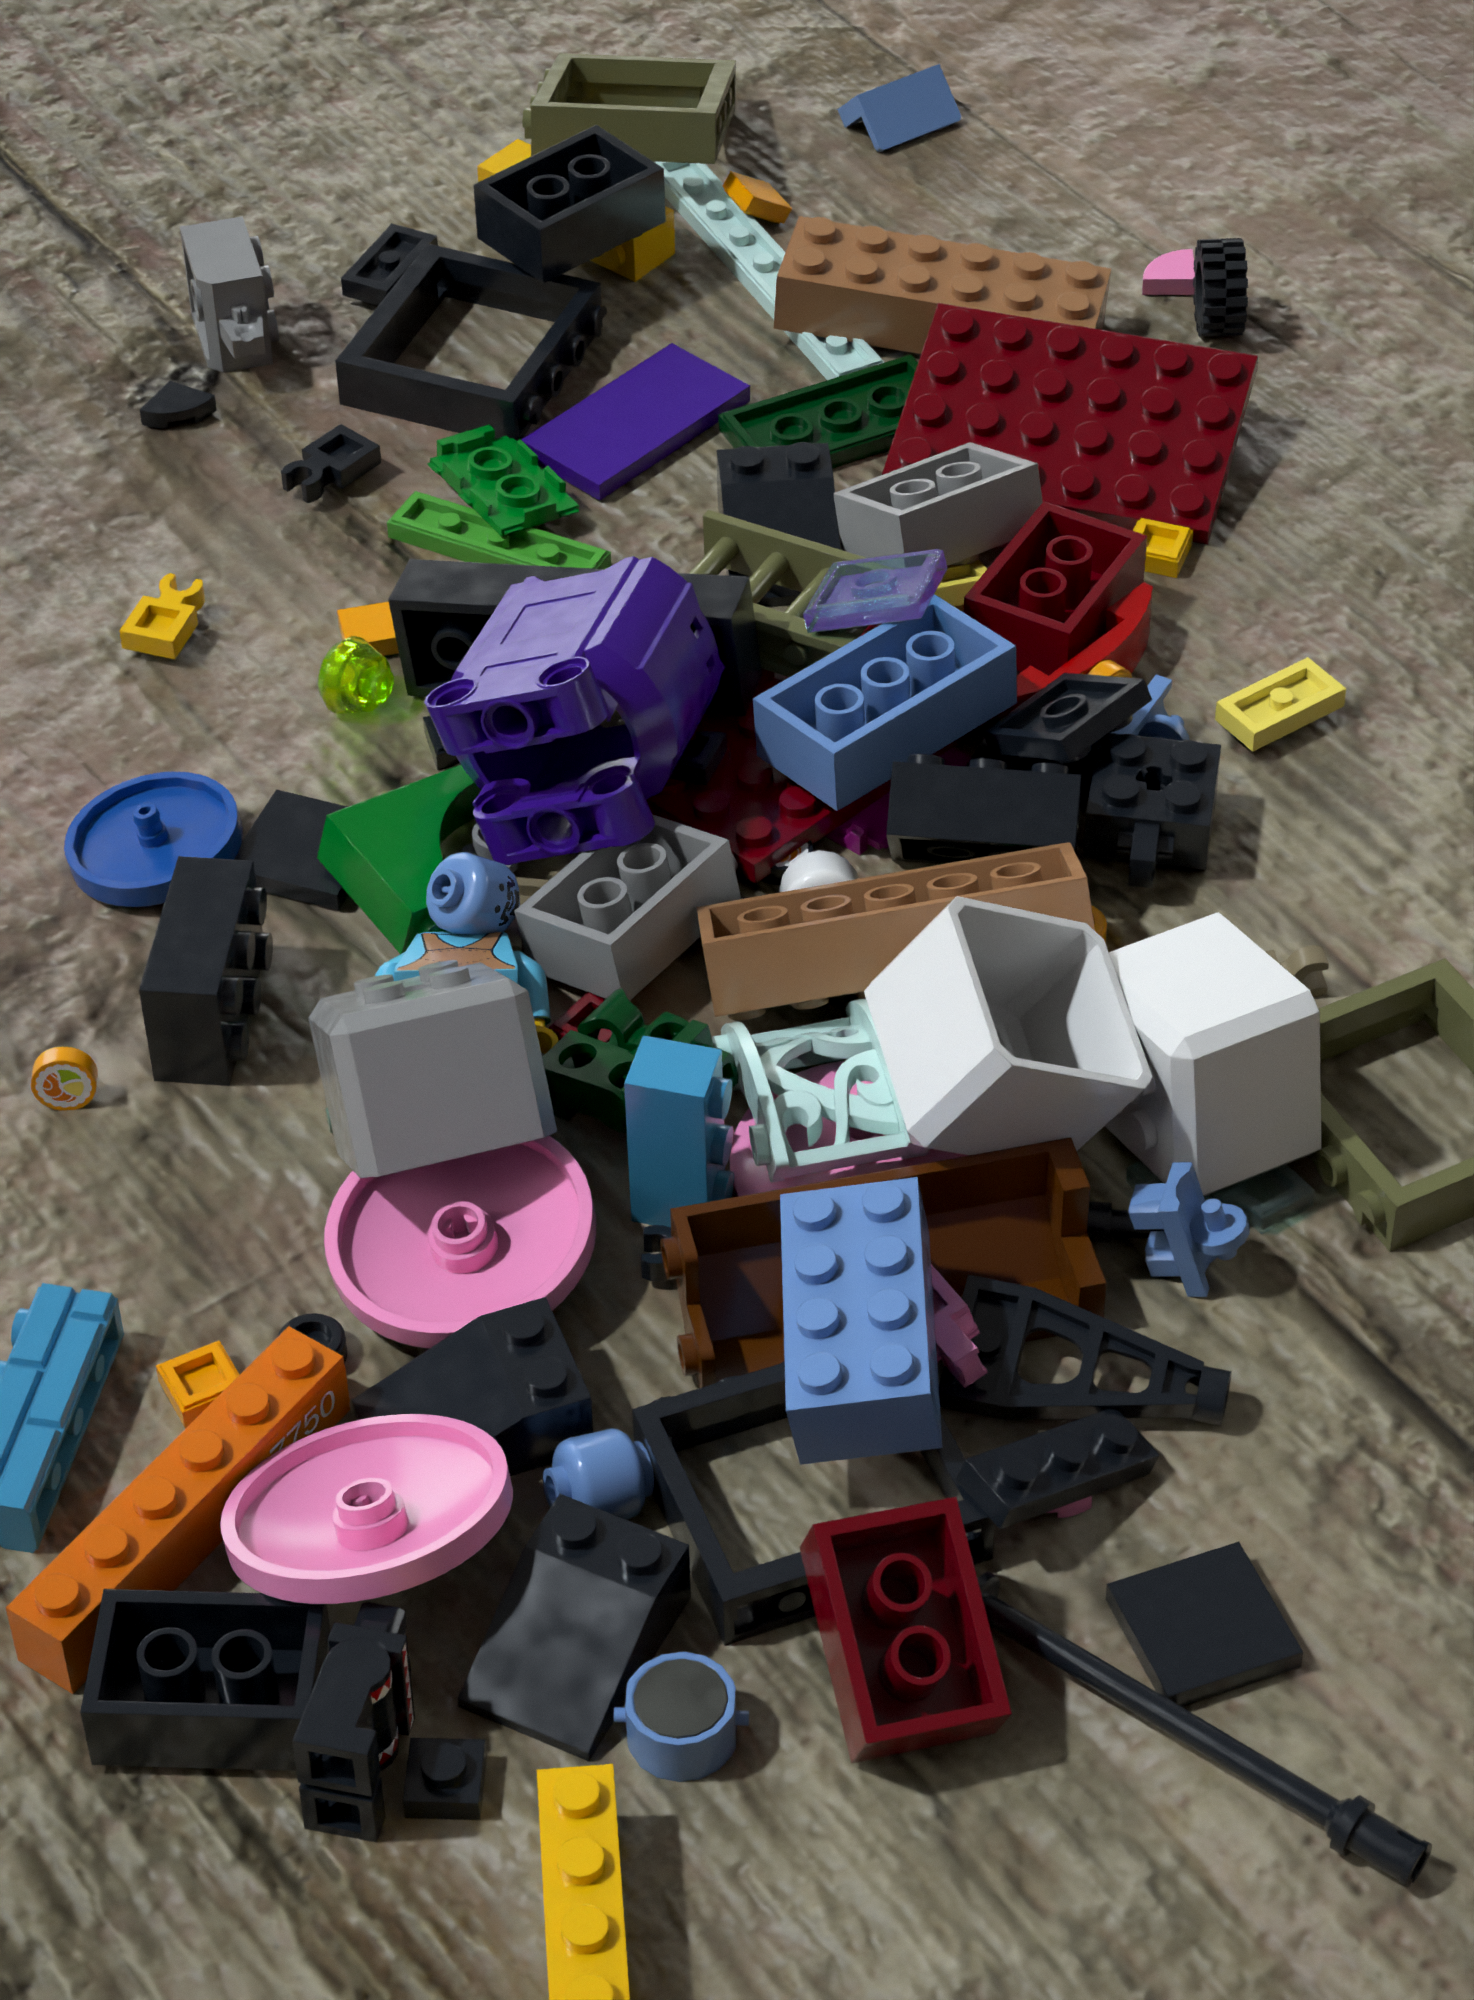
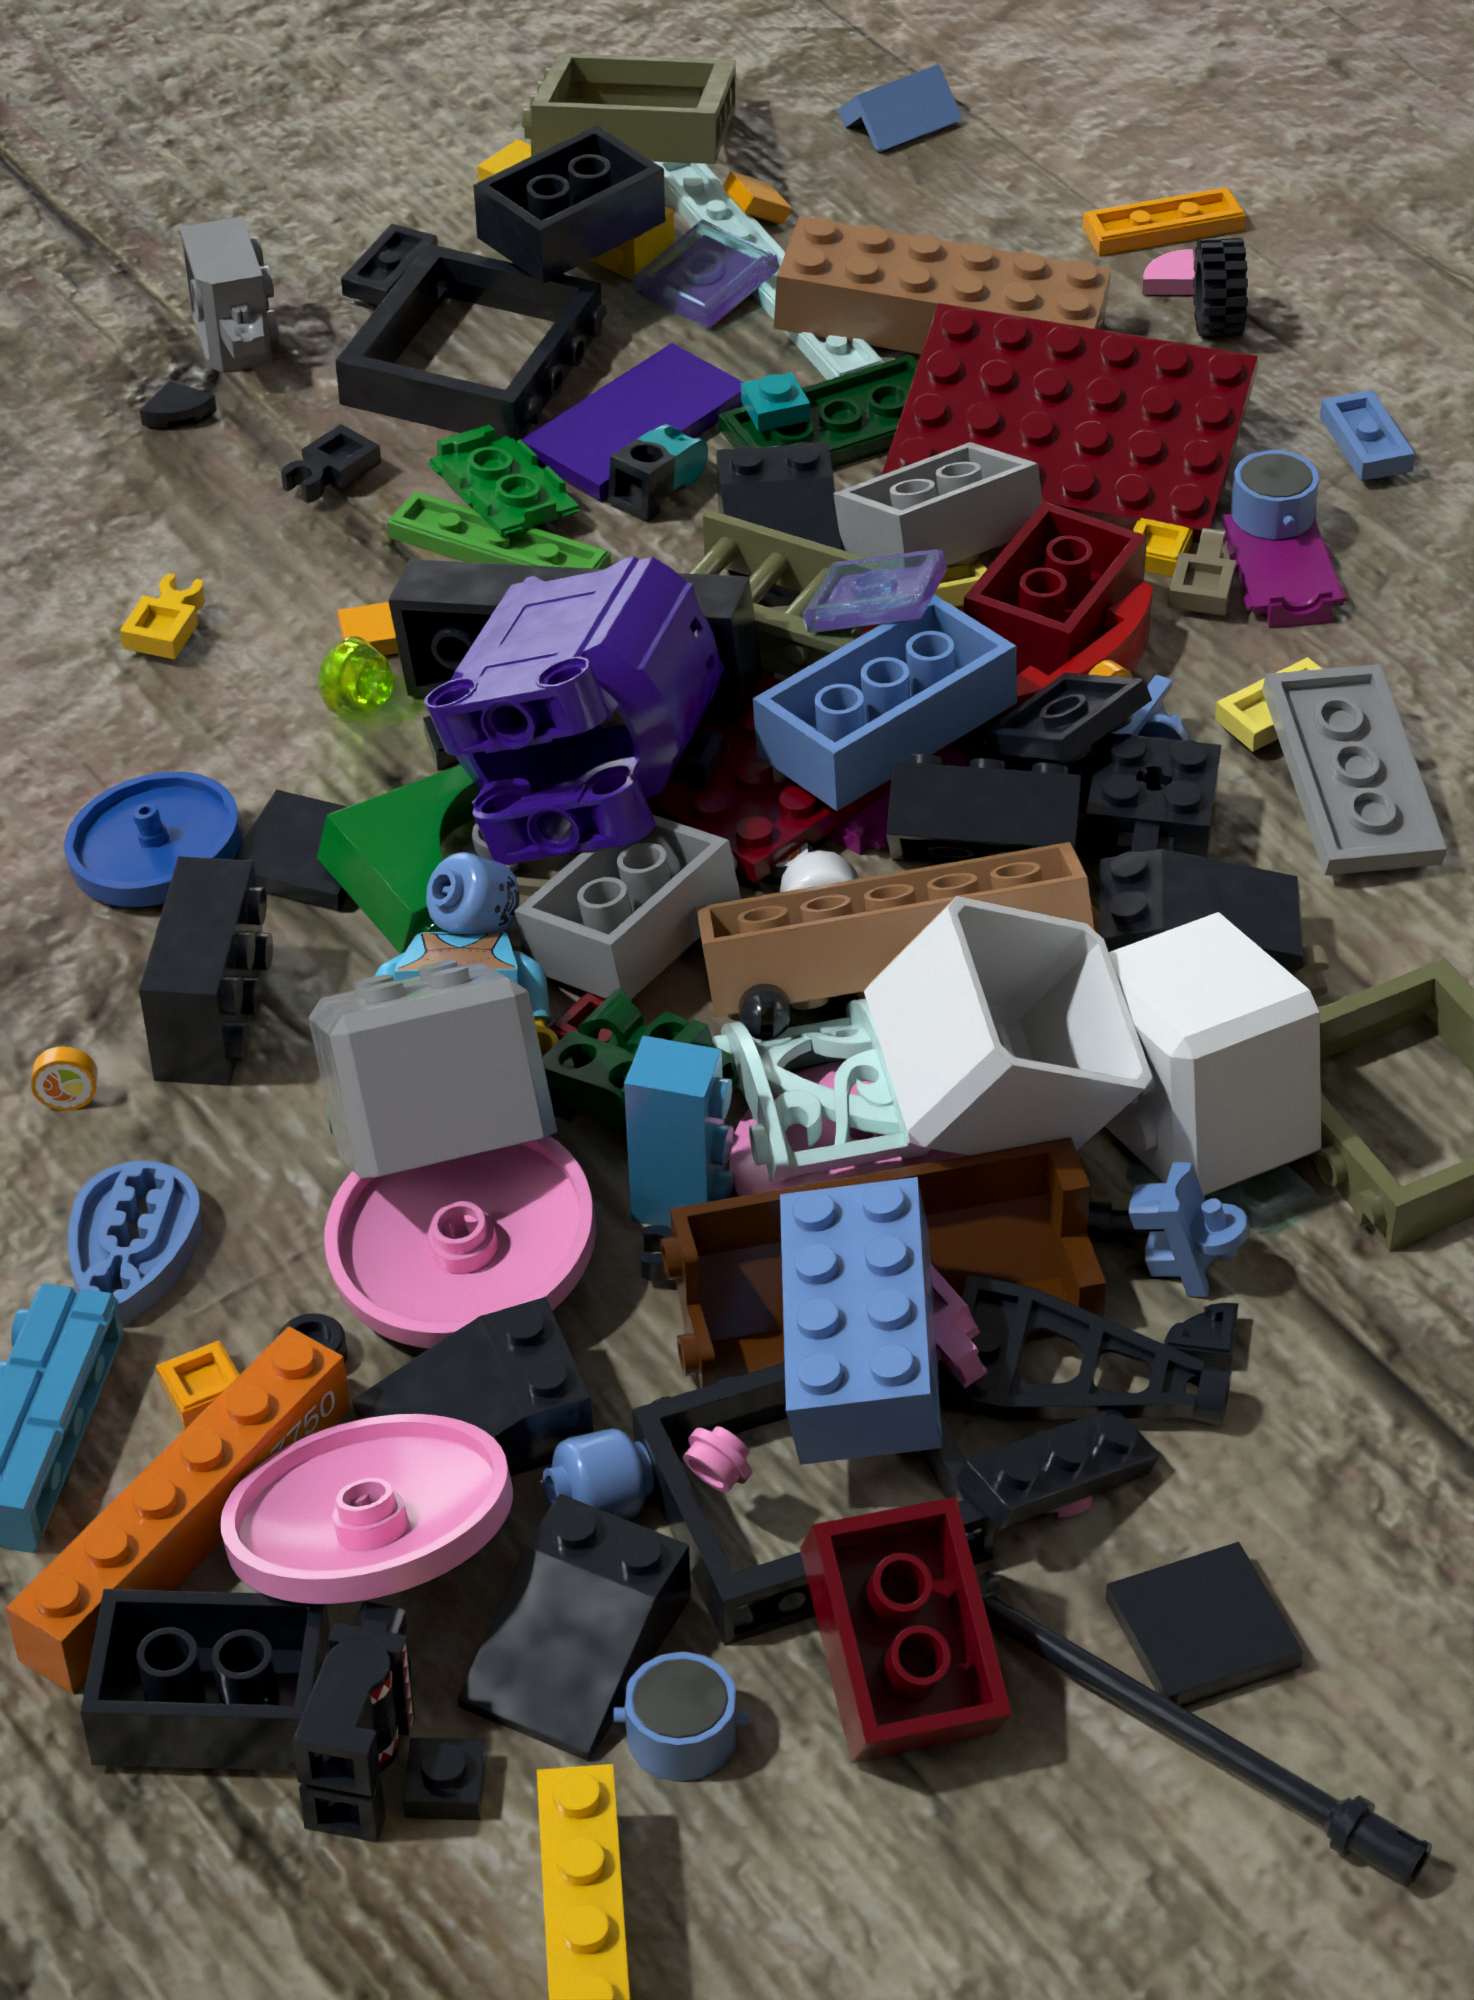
(101, 1232): none -> medium blue piece
(654, 468): none -> black leg
(705, 273): none -> clear light blue tile
(718, 1458): none -> bright pink plate
(751, 1016): none -> black hinge
(775, 401): none -> teal plate
(1163, 221): none -> light orange tile
(1168, 889): none -> black slope
(1203, 579): none -> dark tan plate
(1207, 1335): none -> black tile
(1274, 494): none -> medium blue piece
(1285, 576): none -> magenta piece
(1353, 770): none -> light grey plate
(1367, 435): none -> medium blue plate

